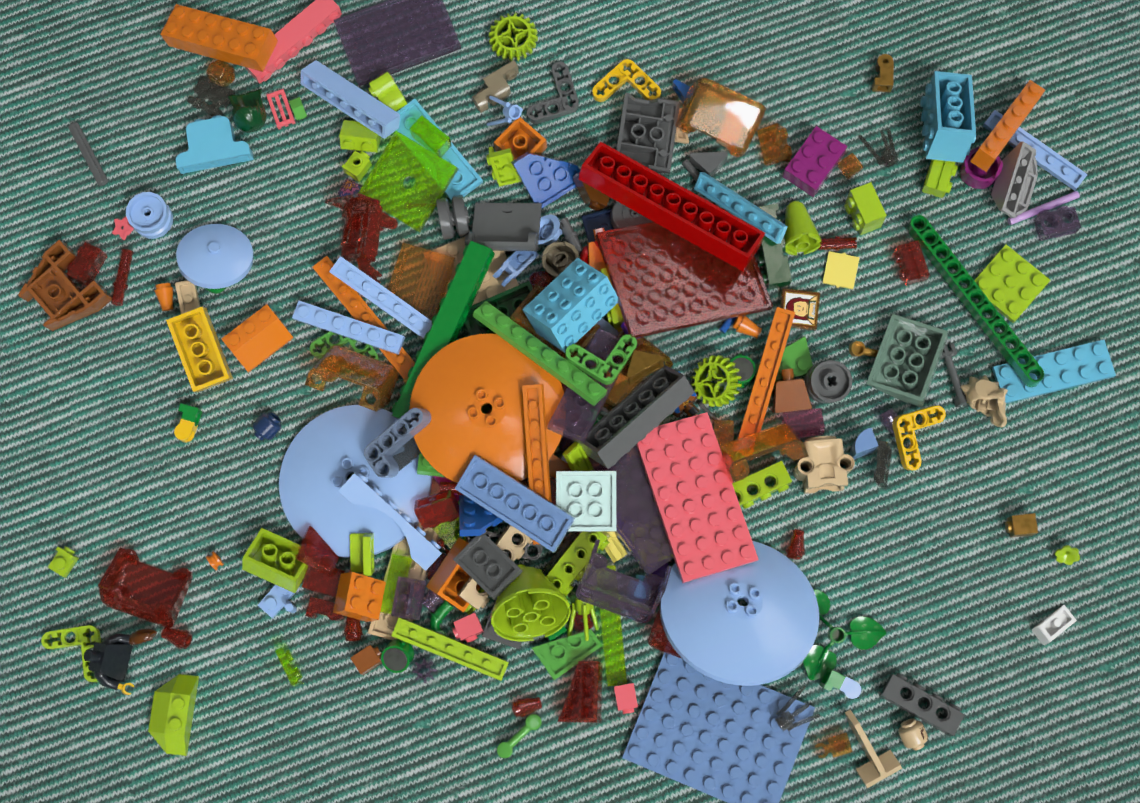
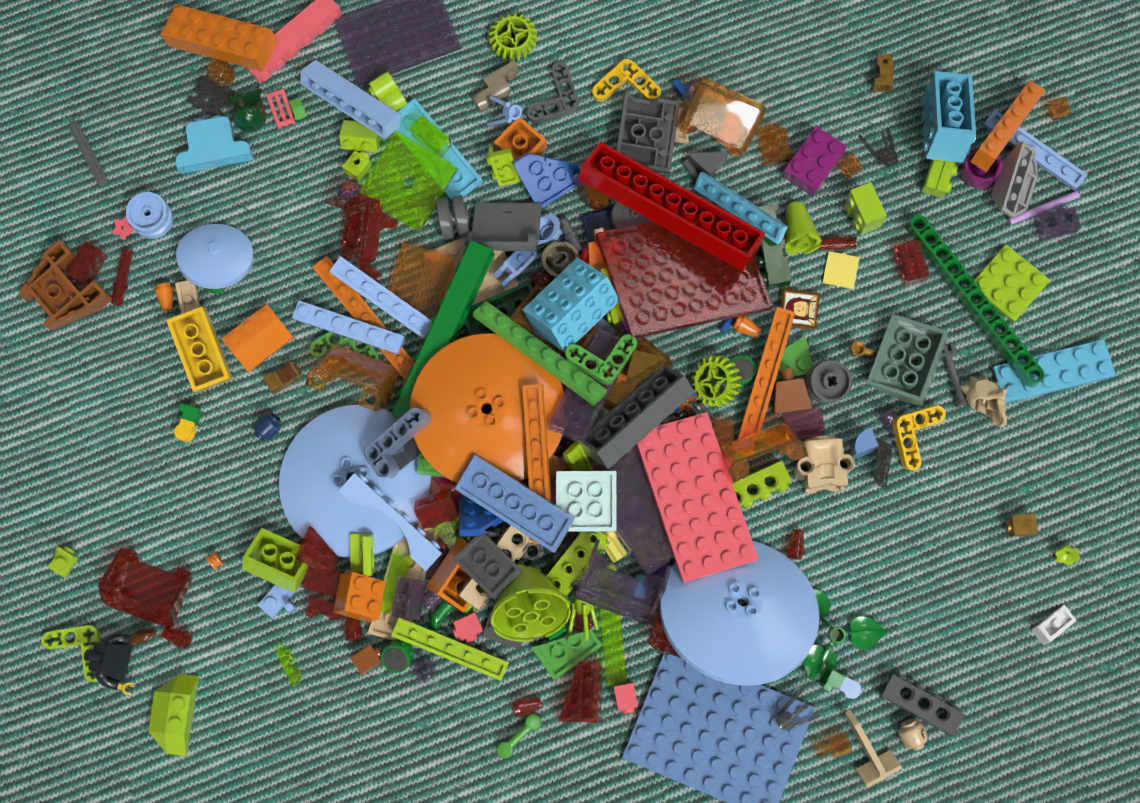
(283, 377): none -> pearl gold leg
(1058, 108): none -> clear orange plate

